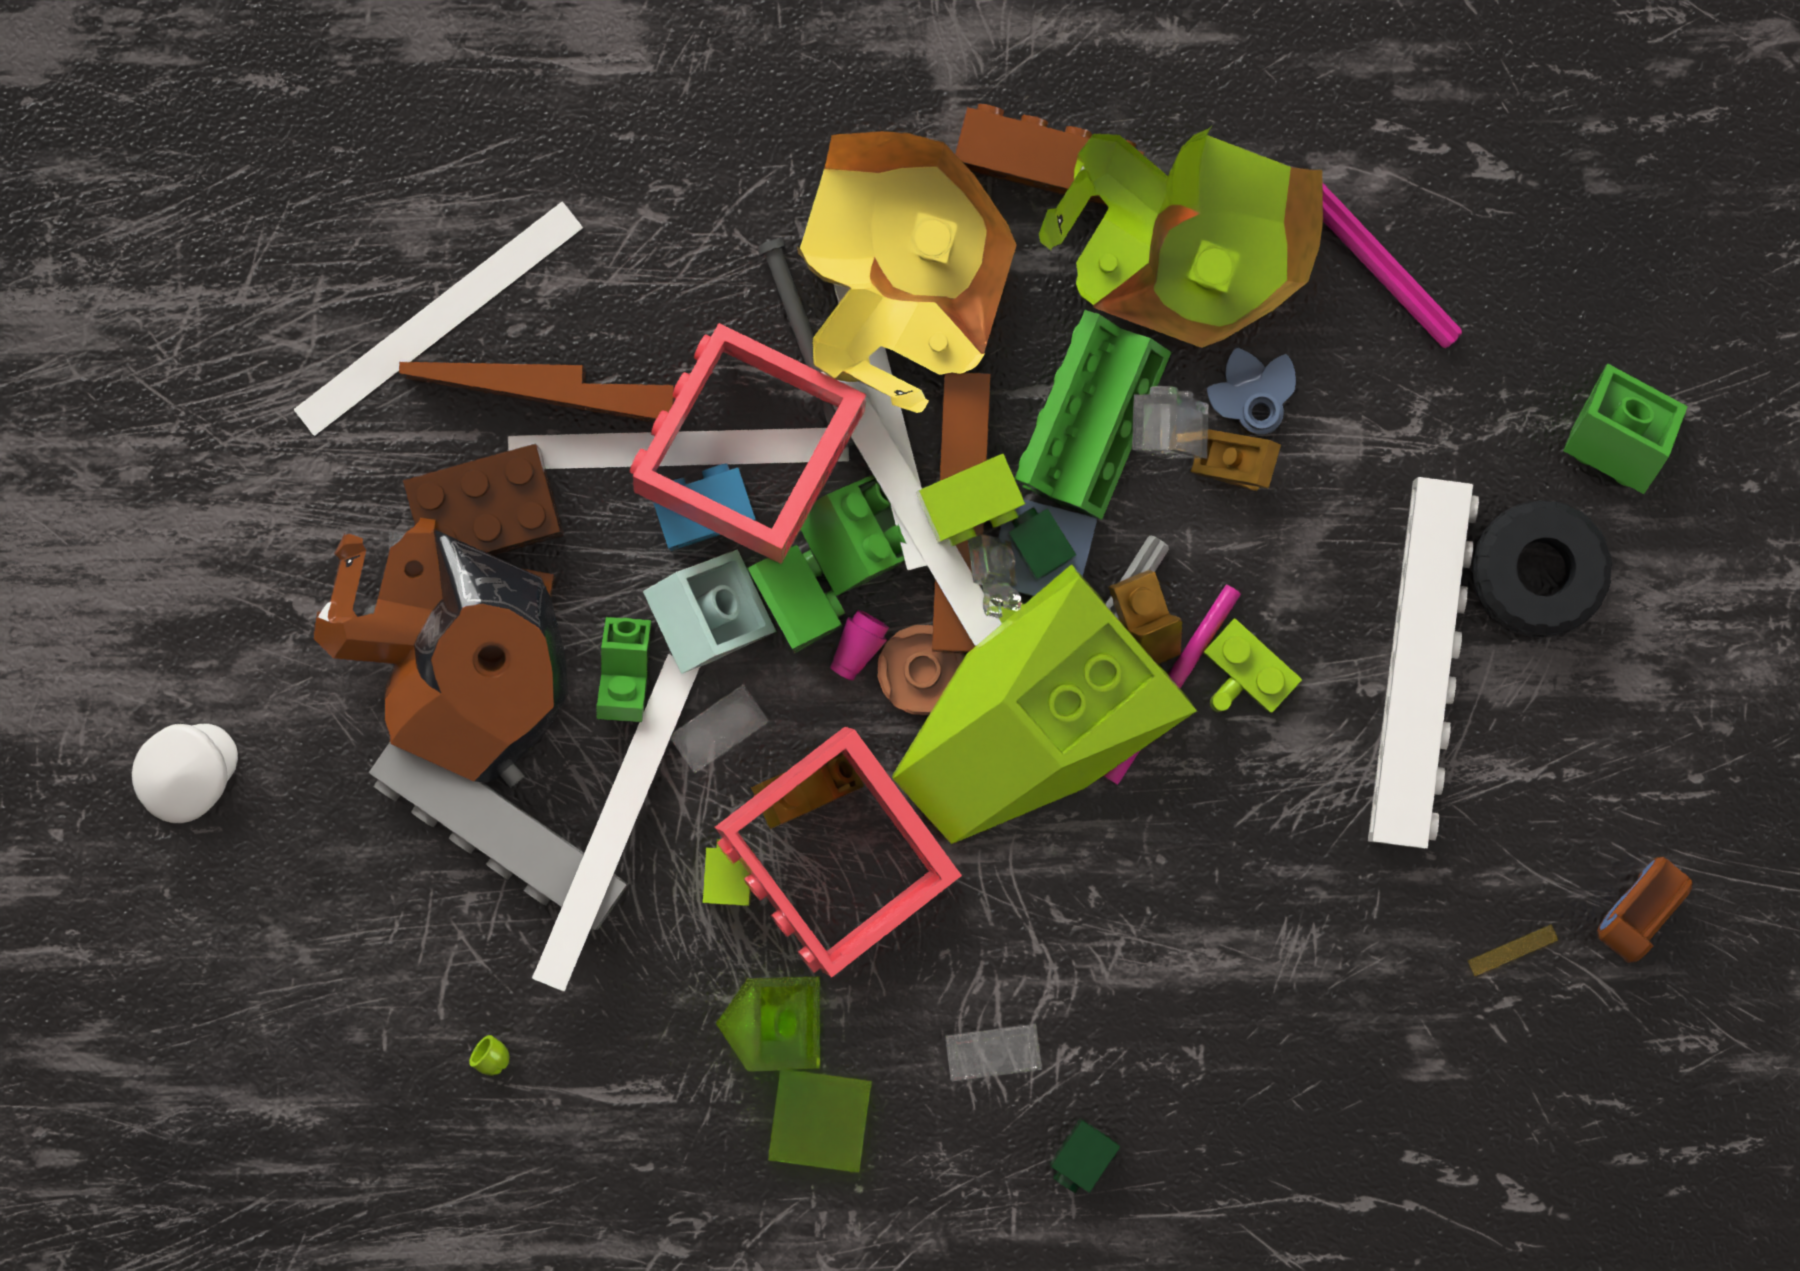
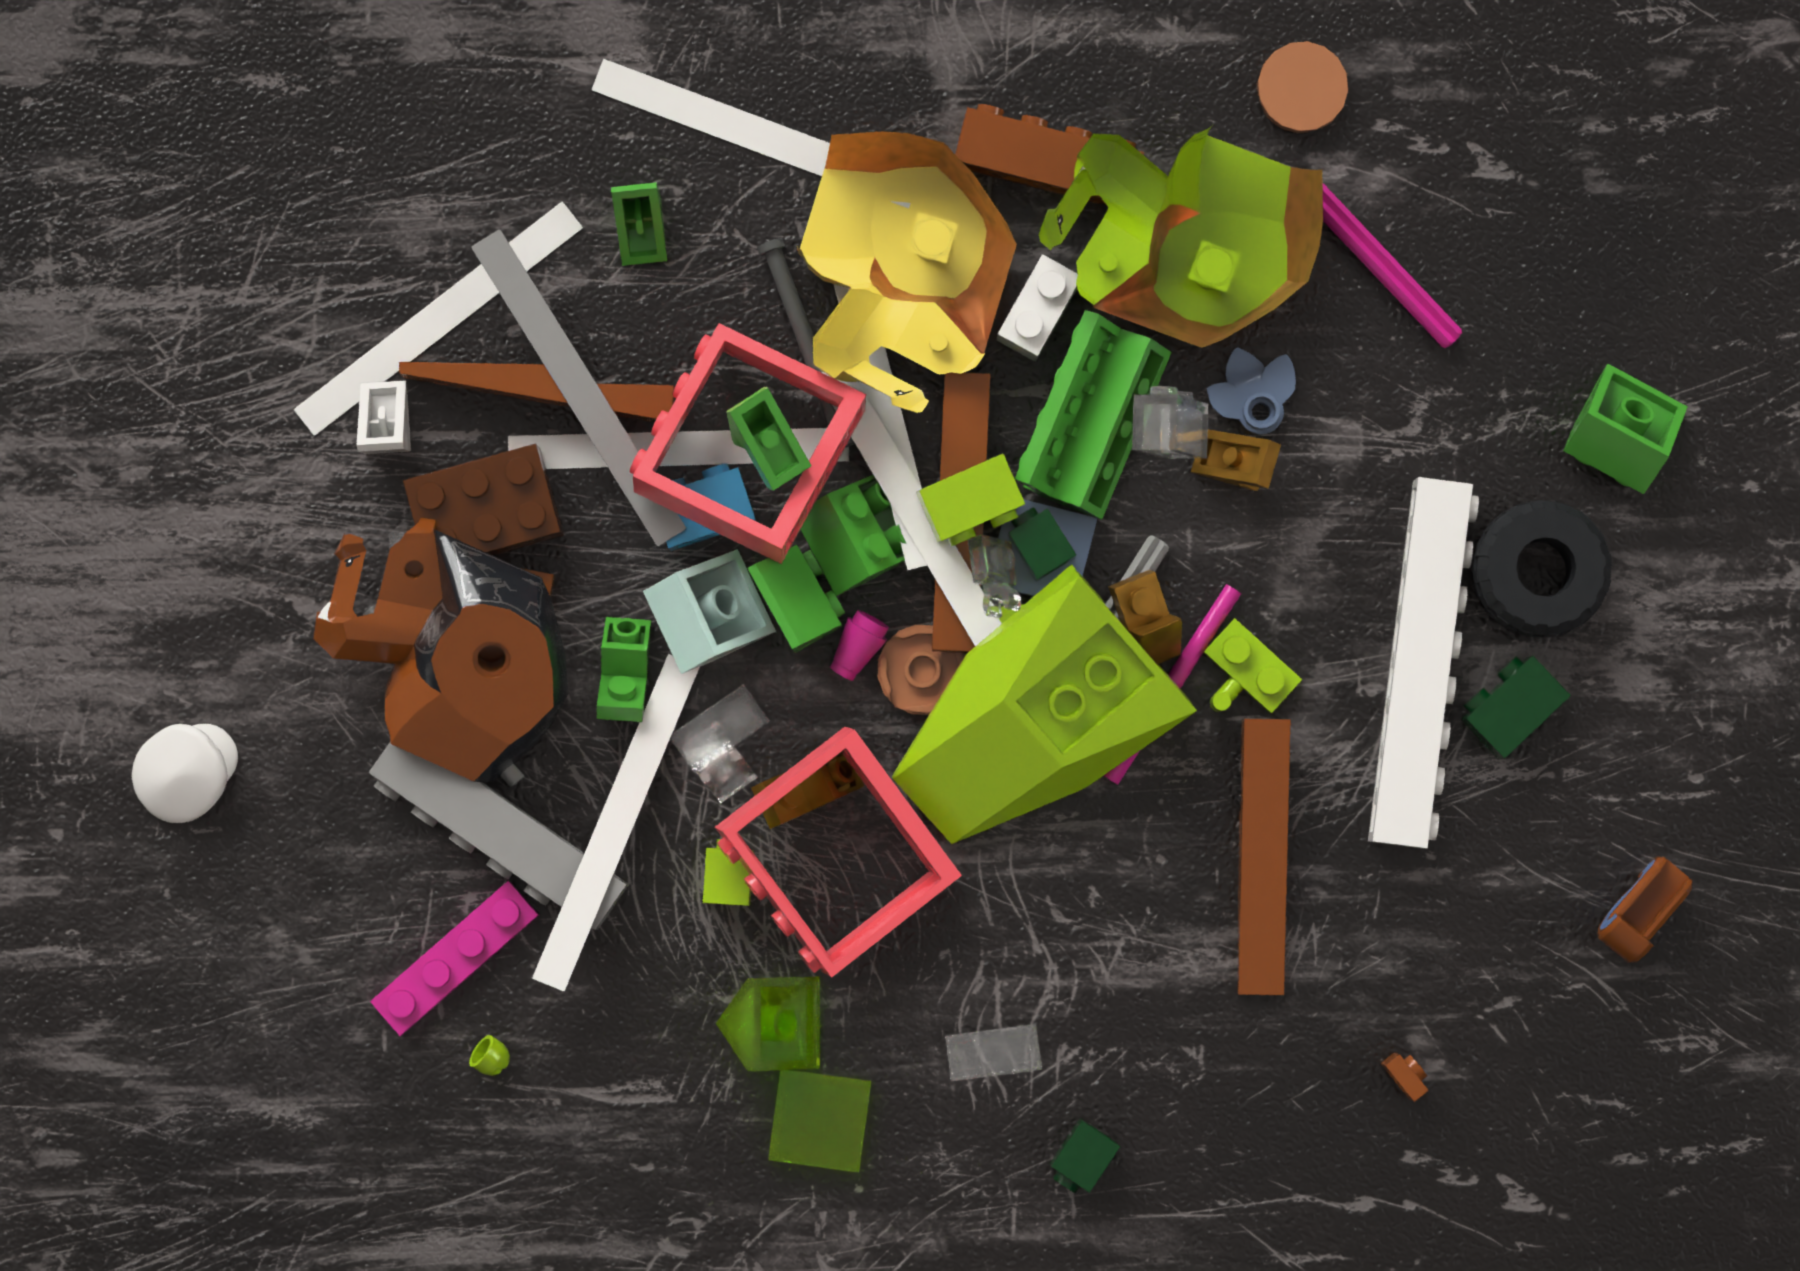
(383, 418): none -> white slope
(454, 958): none -> dark pink plate
(572, 378): none -> light grey sticker
(639, 223): none -> bright green slope
(713, 117): none -> white sticker
(718, 762): none -> clear slope
(767, 438): none -> bright green slope
(1038, 308): none -> white brick
(1263, 856): none -> dark orange slope
(1302, 87): none -> nougat tile
(1406, 1074): none -> dark orange plate
(1512, 950): clear yellow piece -> none
(1514, 706): none -> dark green brick

